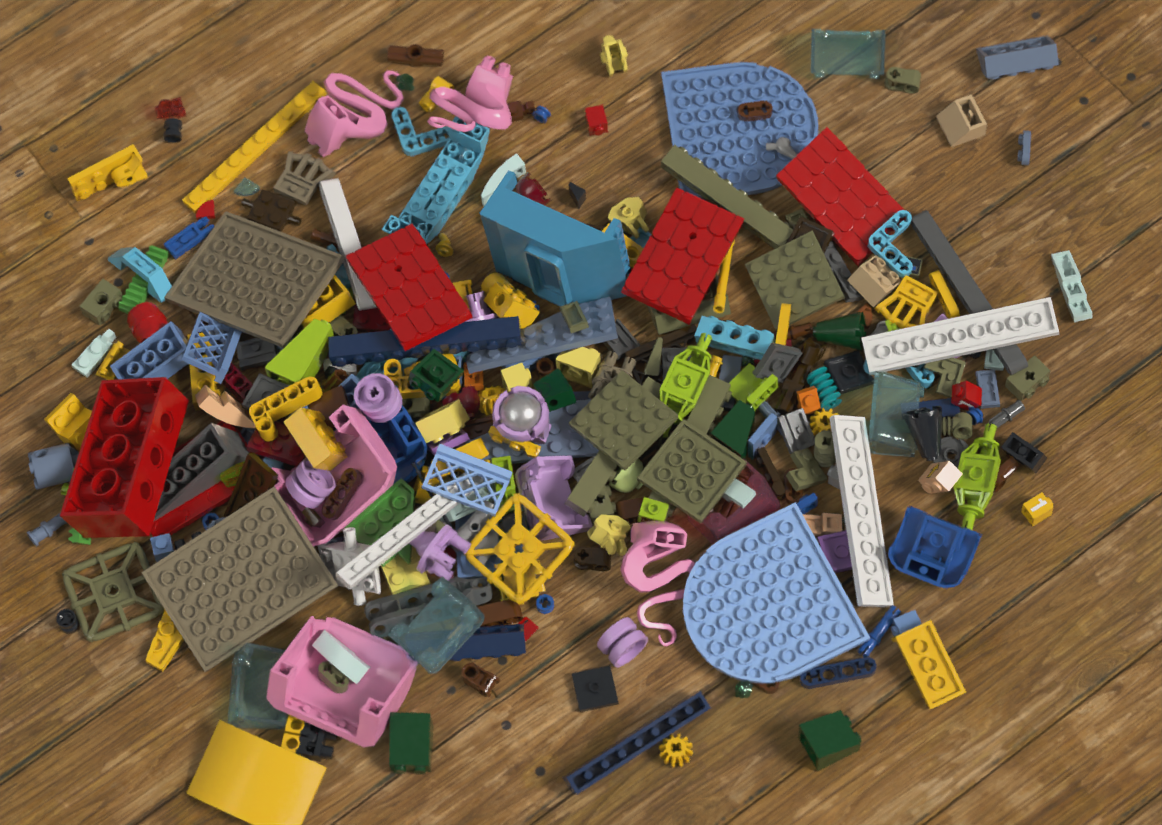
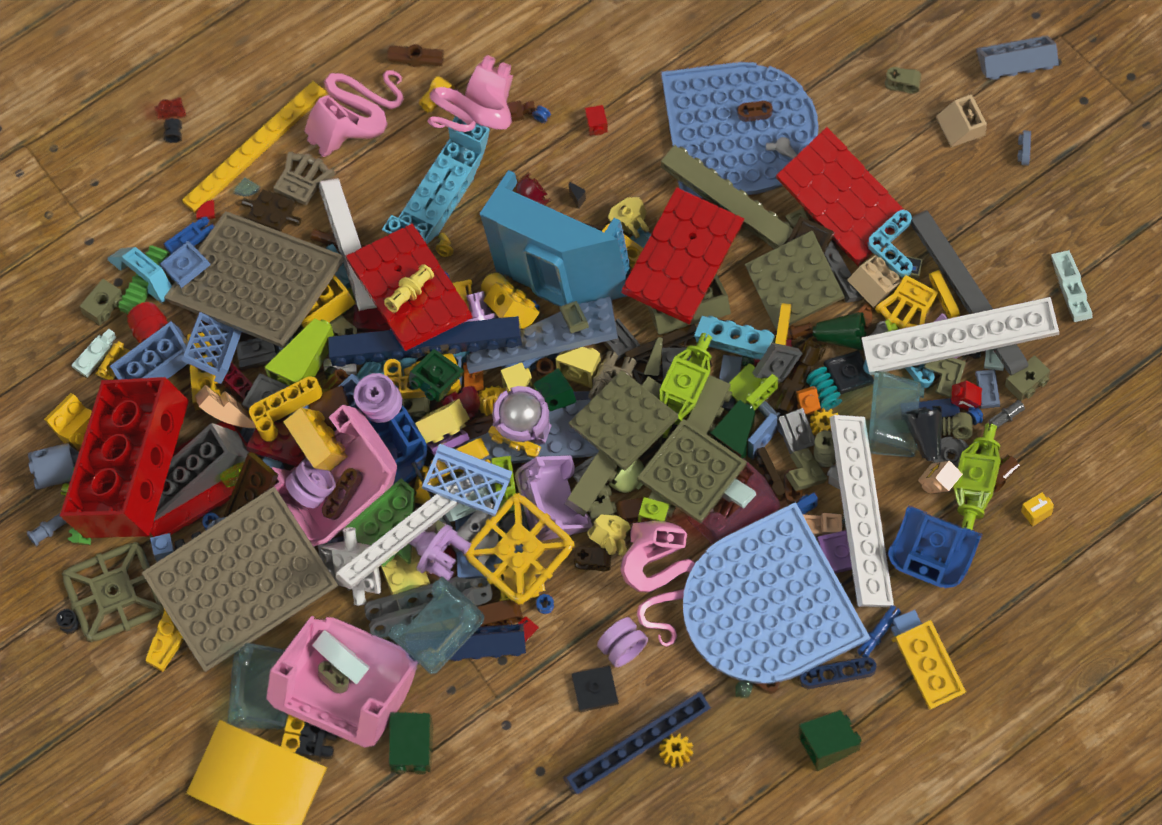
(113, 169): yellow plate -> none
(184, 264): none -> medium blue plate
(312, 517): dark brown plate -> none
(405, 82): clear green plate -> none
(409, 288): none -> light yellow piece
(413, 139): medium azure beam -> none
(483, 680): reddish brown piece -> none
(513, 164): light aqua slope -> none
(614, 55): light yellow hinge -> none
(715, 363): yellow pin -> none
(720, 297): yellow piece -> none
(847, 53): clear light blue windscreen -> none
(1024, 452): black brick -> none

